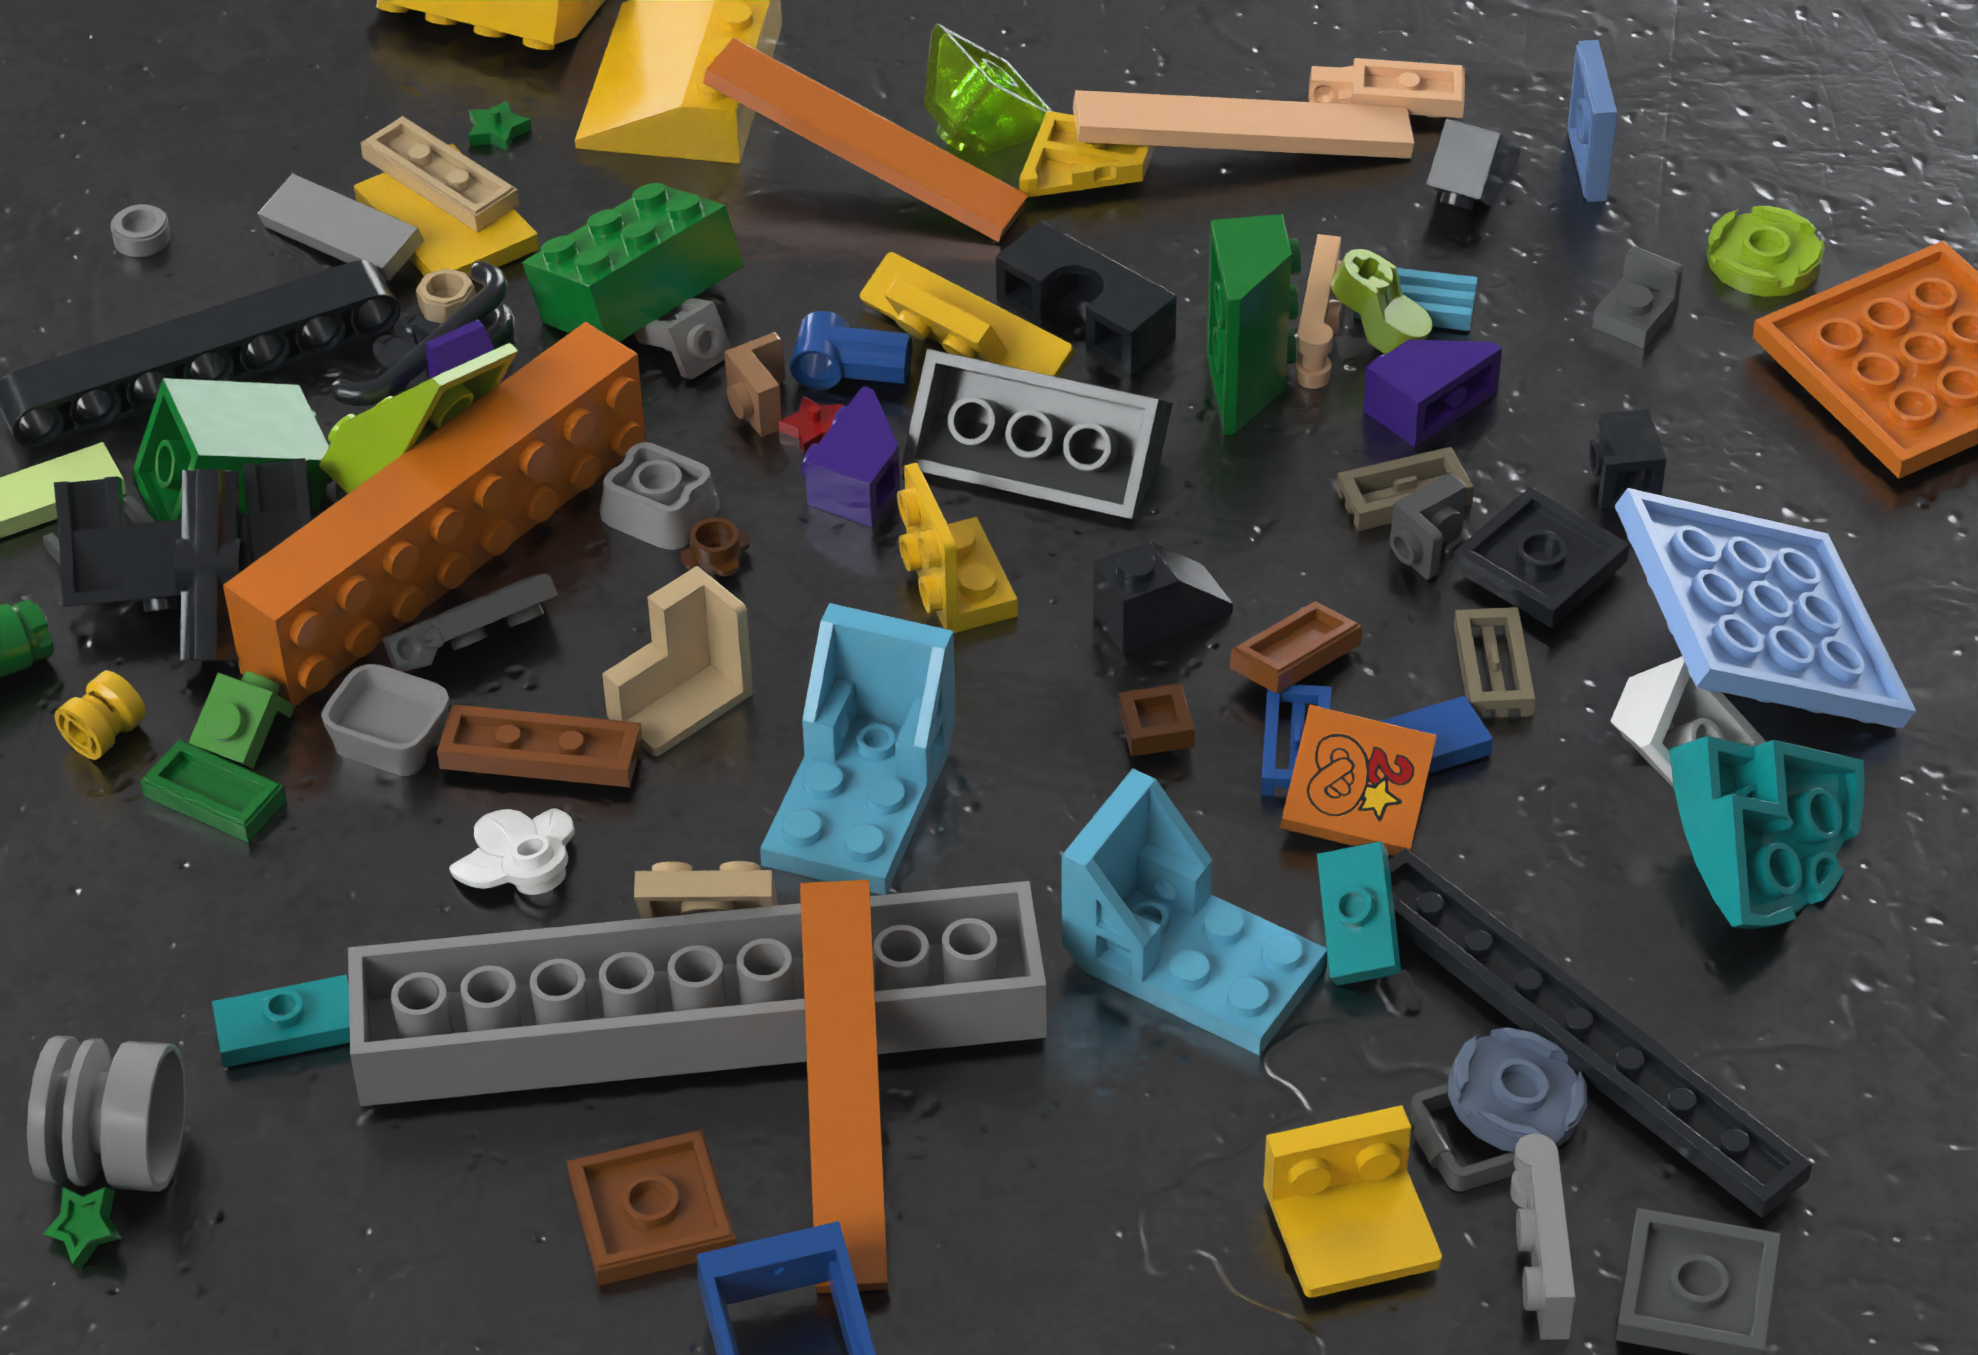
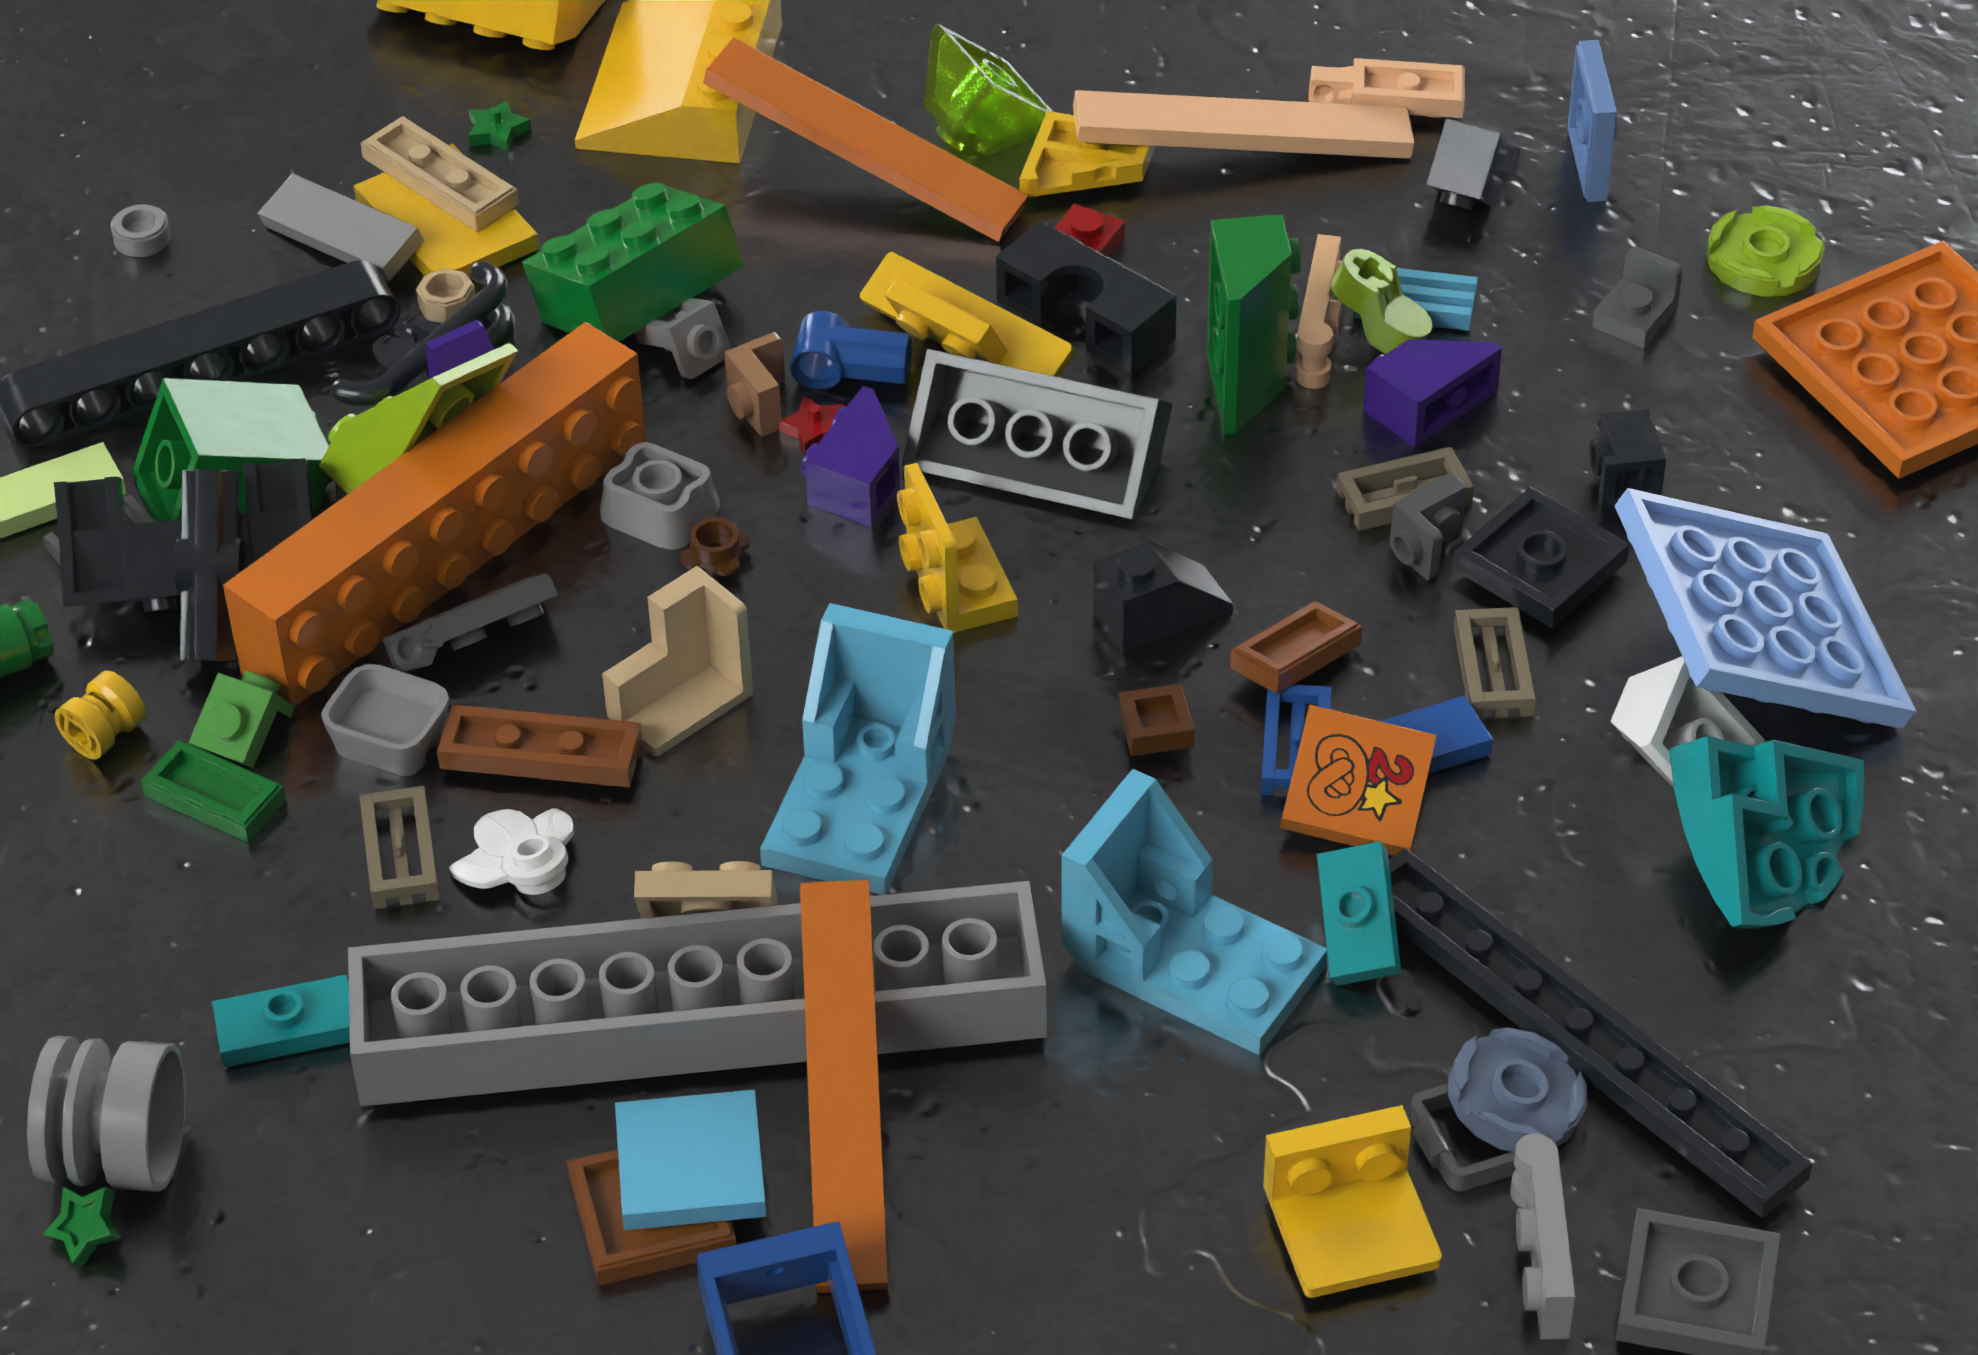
(404, 885): none -> dark tan tile
(689, 1160): none -> medium azure tile
(1093, 229): none -> red plate

